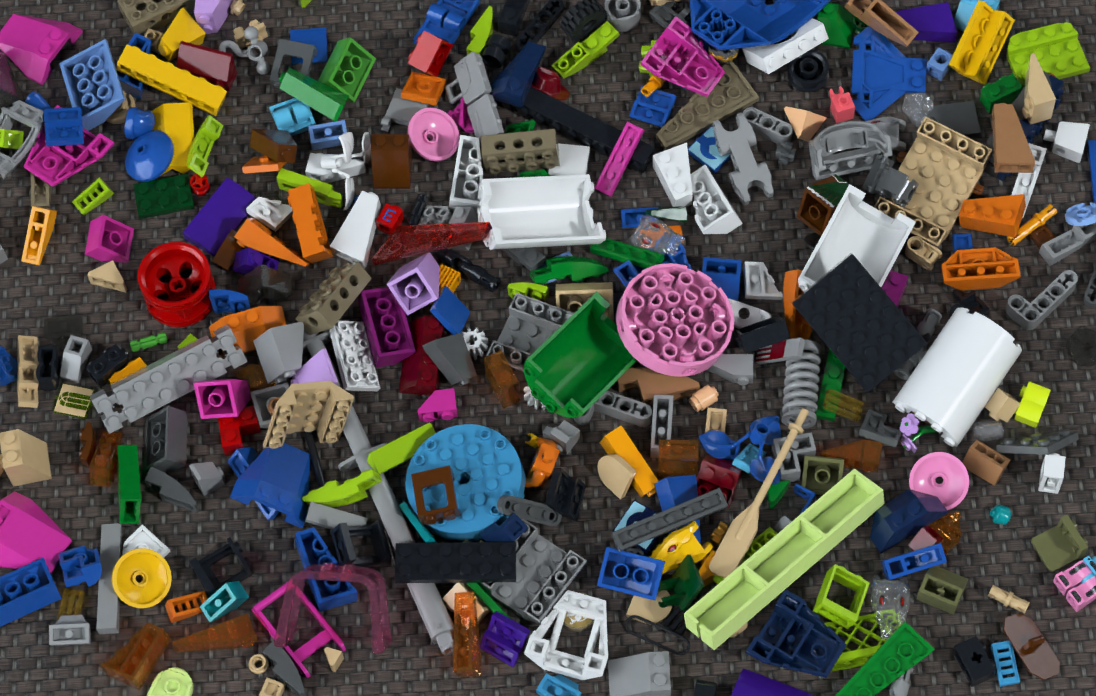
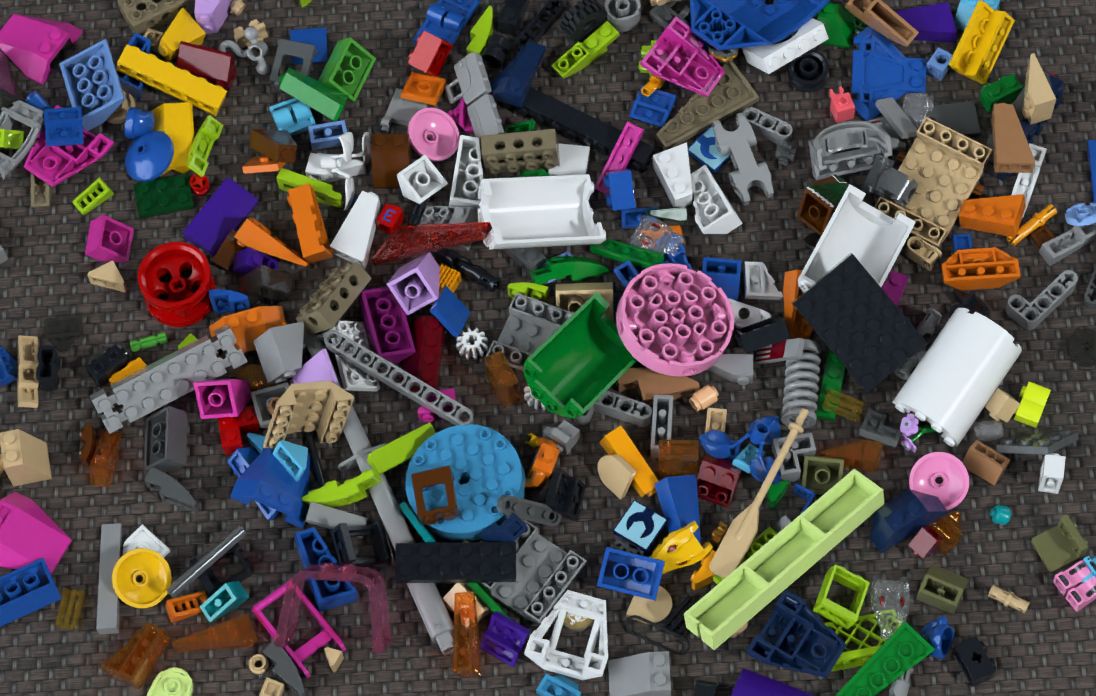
(38, 234): light orange slope -> none
(70, 631): light grey slope -> none
(73, 401): piece -> none
(75, 358): light grey slope -> none
(80, 566): blue brick -> none
(128, 484): green slope -> none
(206, 561): none -> dark grey axle
(207, 476): light grey slope -> none
(256, 441): none -> dark azure slope
(270, 212): white wing -> none
(292, 457): none -> medium azure slope
(393, 372): none -> light grey beam
(420, 180): none -> white slope
(452, 358): dark grey slope -> none
(549, 83): dark red piece -> none
(620, 189): none -> blue brick
(669, 519): dark grey plate -> none
(685, 583): dark green plate -> none
(804, 122): light nougat slope -> none
(896, 117): none -> light grey tile
(913, 561): blue slope -> none
(939, 636): none -> blue piece
(1001, 646): dark azure slope -> none
(1031, 646): shield -> none
(1054, 47): lime plate -> none
(1068, 140): white torso -> none

